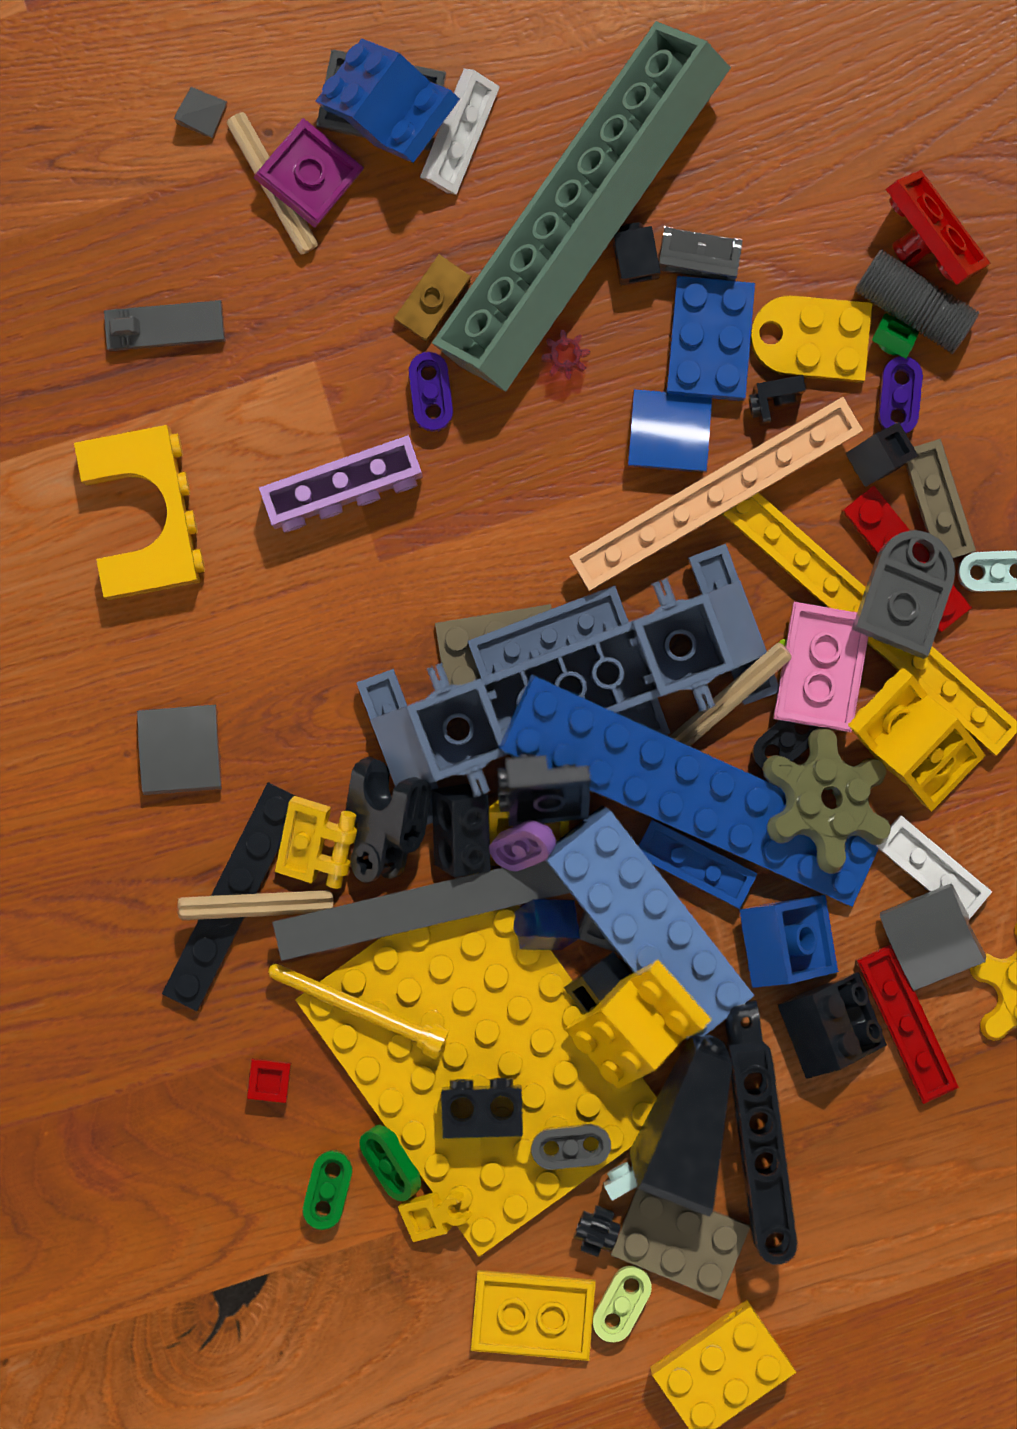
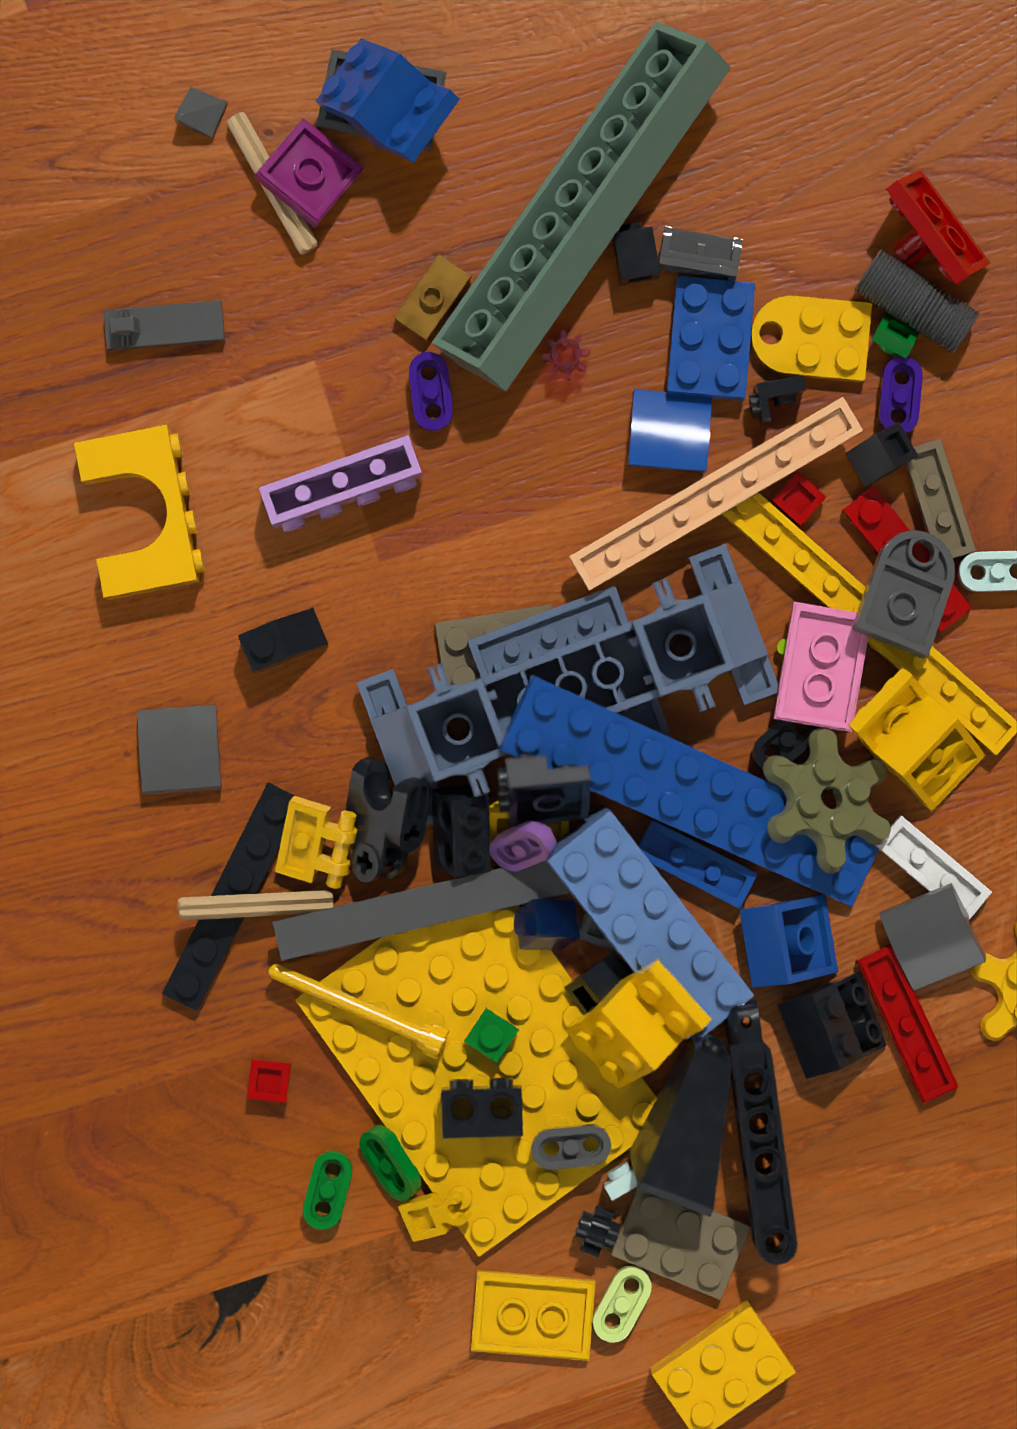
(282, 640): none -> black slope
(460, 132): white plate -> none
(491, 1035): none -> green plate
(733, 694): tan axle -> none
(798, 499): none -> red plate

